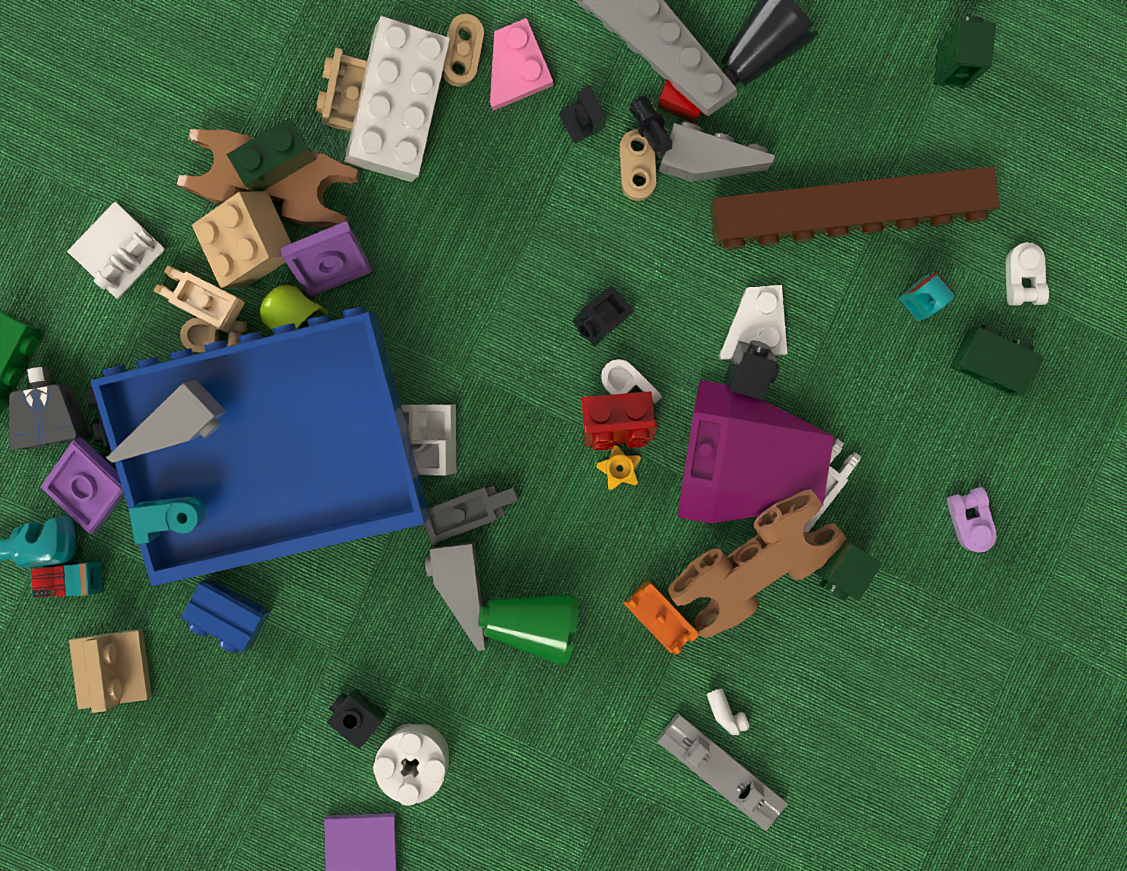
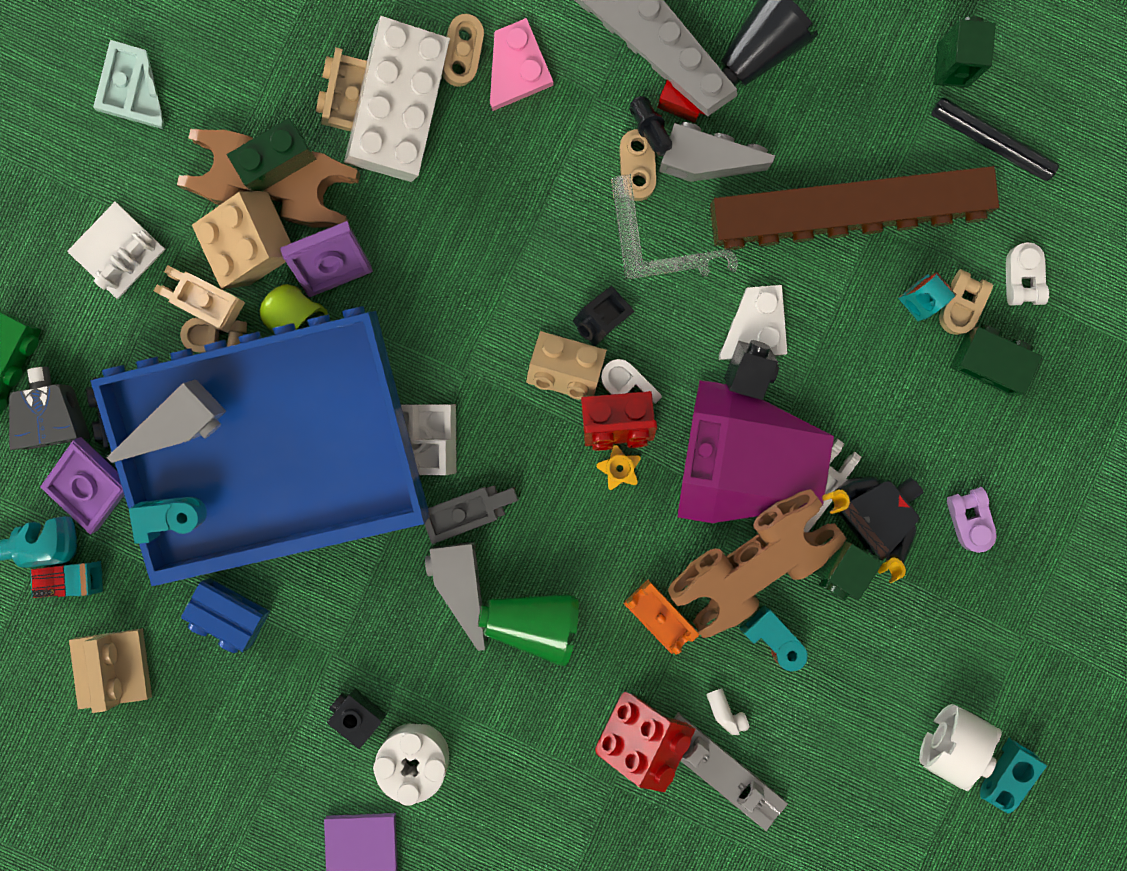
(129, 86): none -> light aqua wing
(565, 366): none -> tan bracket
(584, 116): black bracket -> none
(630, 241): none -> clear hinge
(644, 743): none -> red bracket
(784, 645): none -> teal leg
(880, 518): none -> torso
(960, 747): none -> white brick
(961, 314): none -> tan plate
(995, 139): none -> black axle
(1012, 777): none -> teal leg

